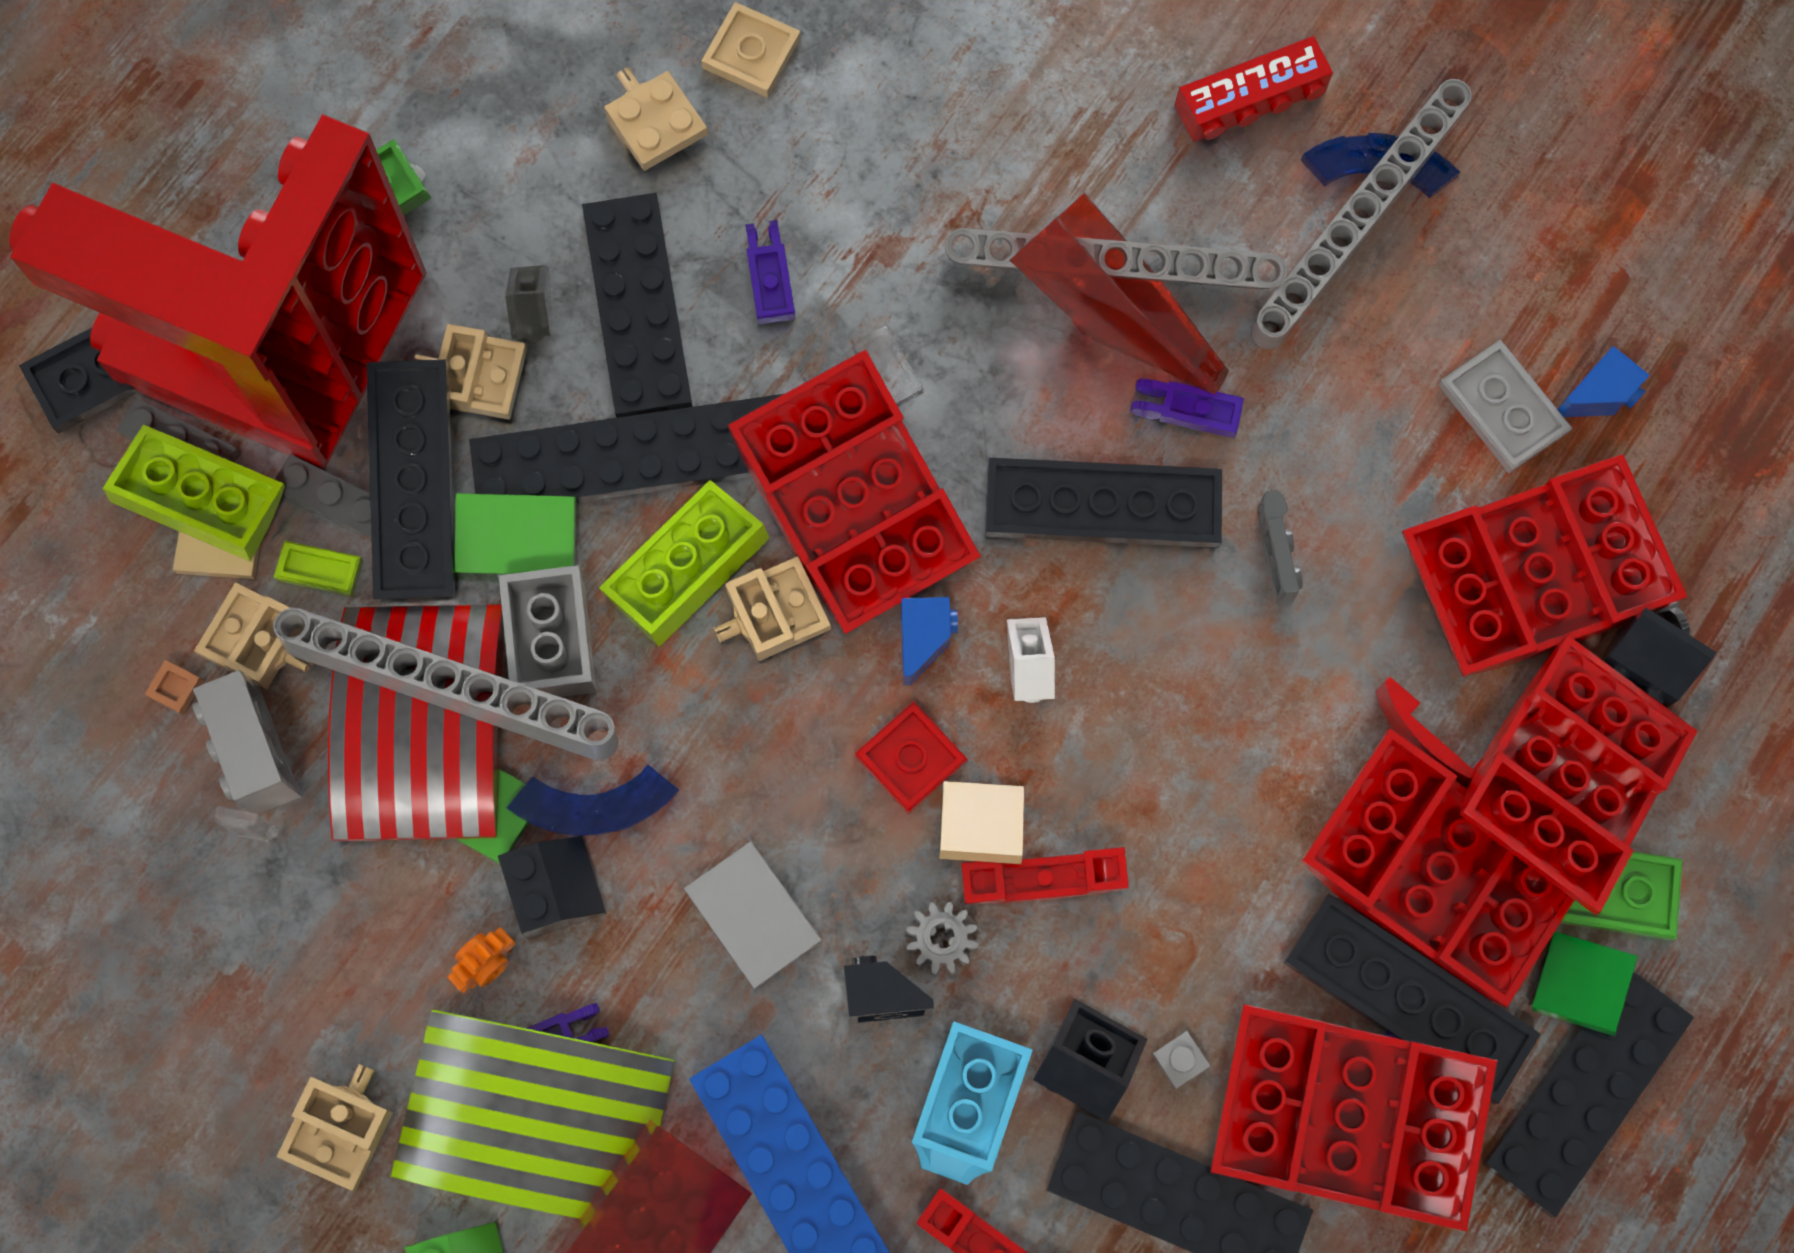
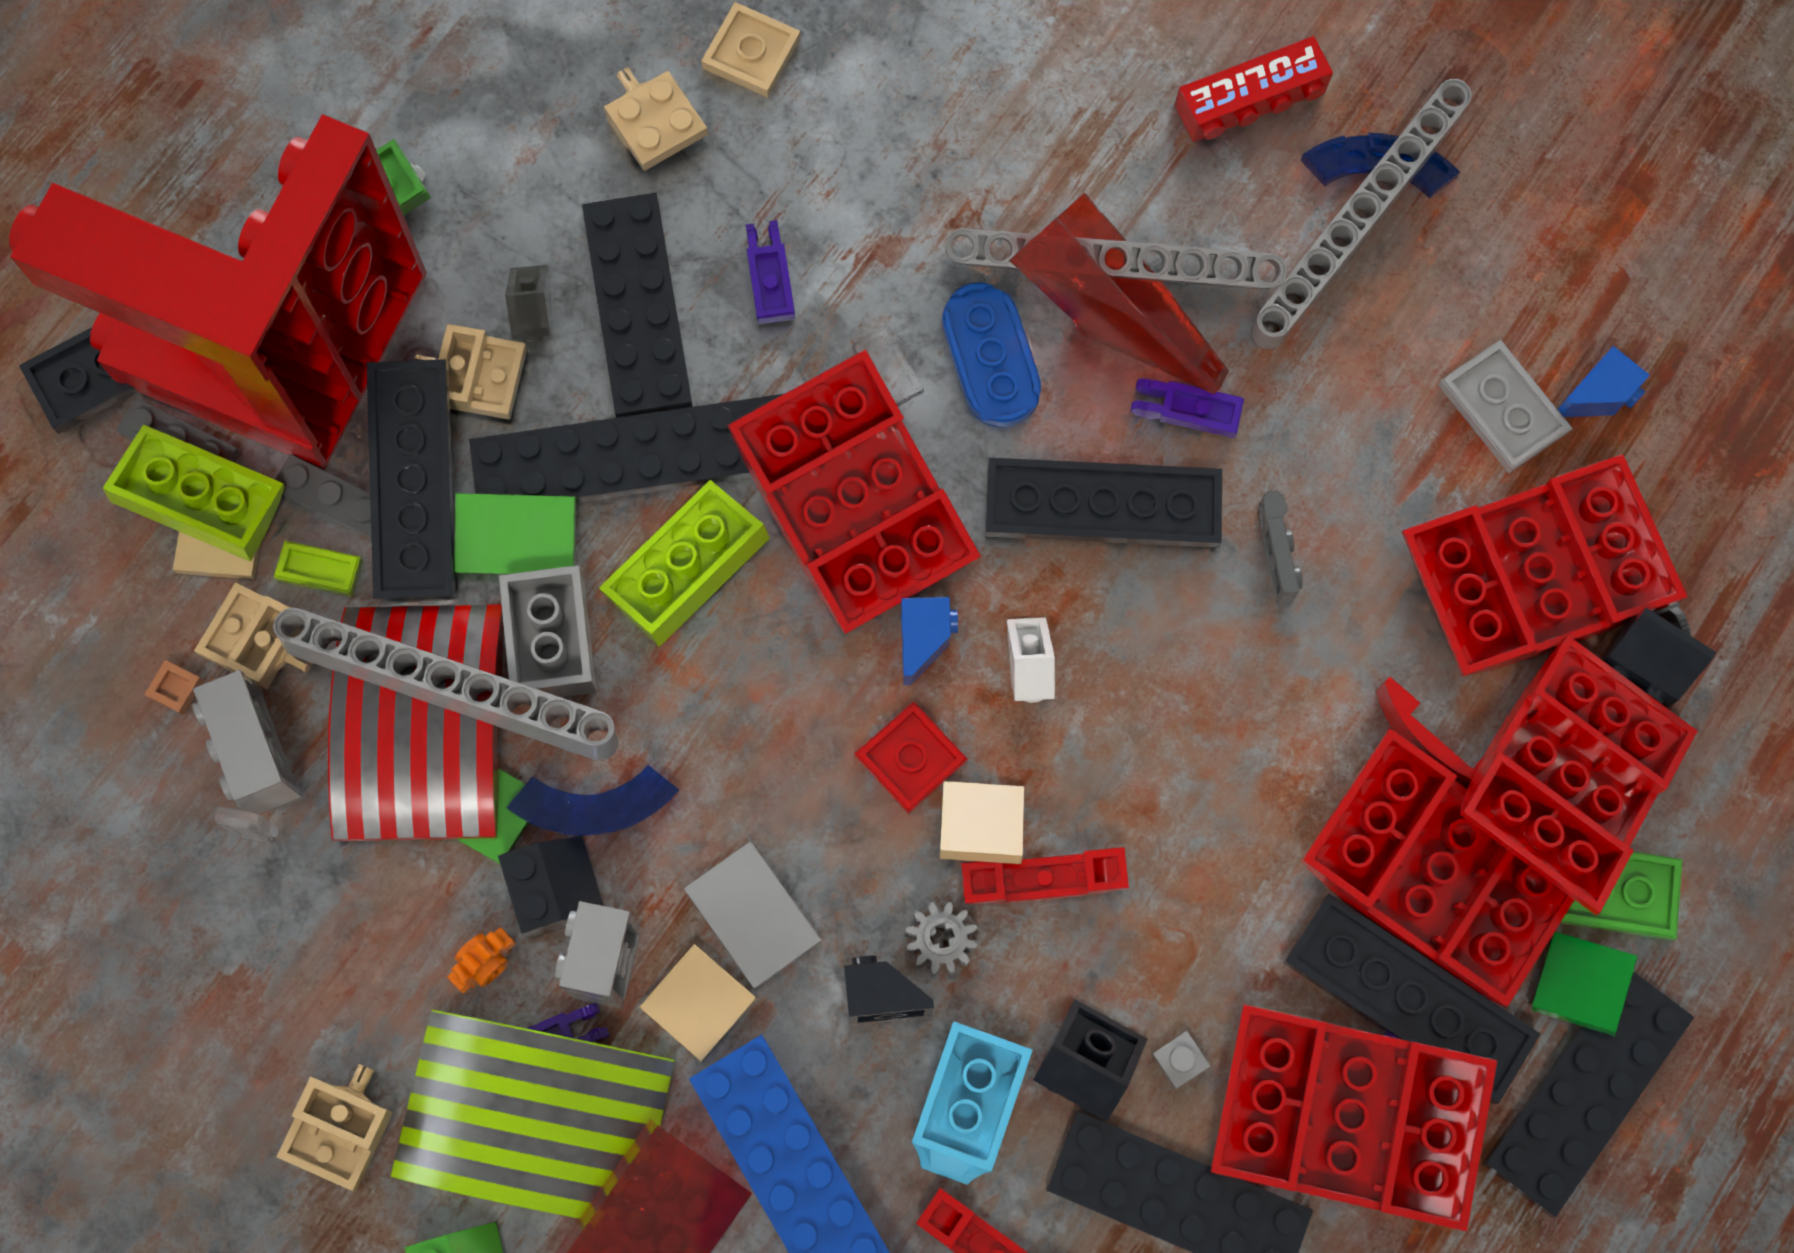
(598, 954): none -> light grey brick
(698, 1003): none -> tan tile
(774, 609): tan plate -> none
(991, 355): none -> blue tile

